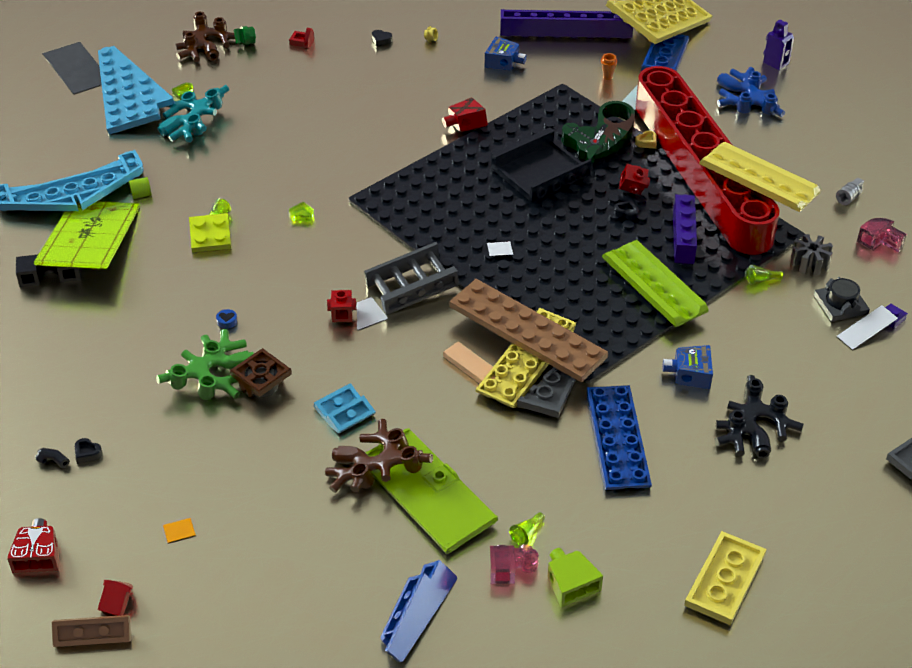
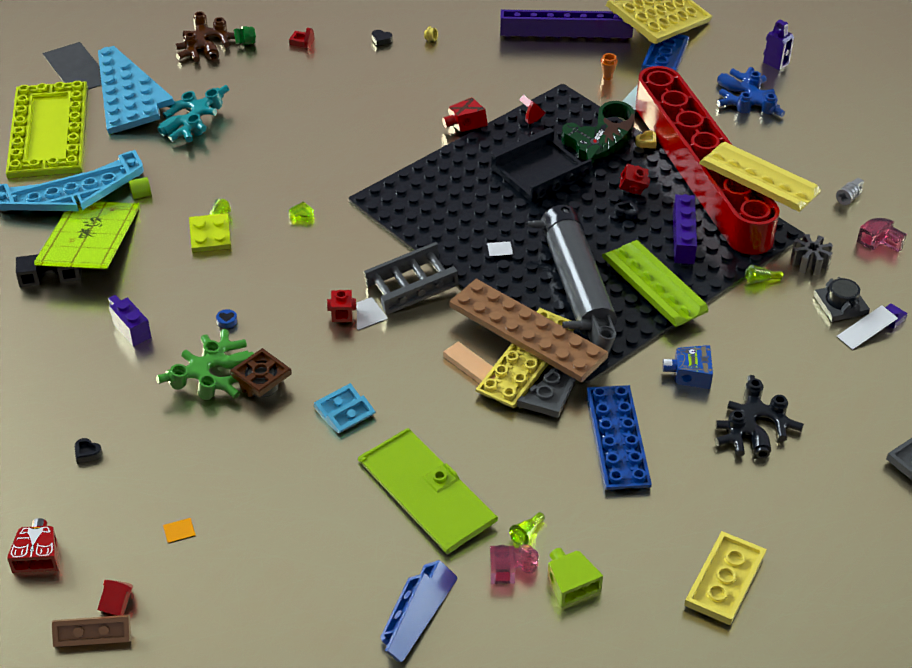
(47, 130): none -> neon yellow tile
(53, 454): black arm -> none
(129, 320): none -> dark purple hinge
(179, 90): clear neon green tile -> none
(395, 452): reddish brown plant -> none
(503, 55): blue torso -> none
(533, 112): none -> red tile
(579, 275): none -> dark grey piece

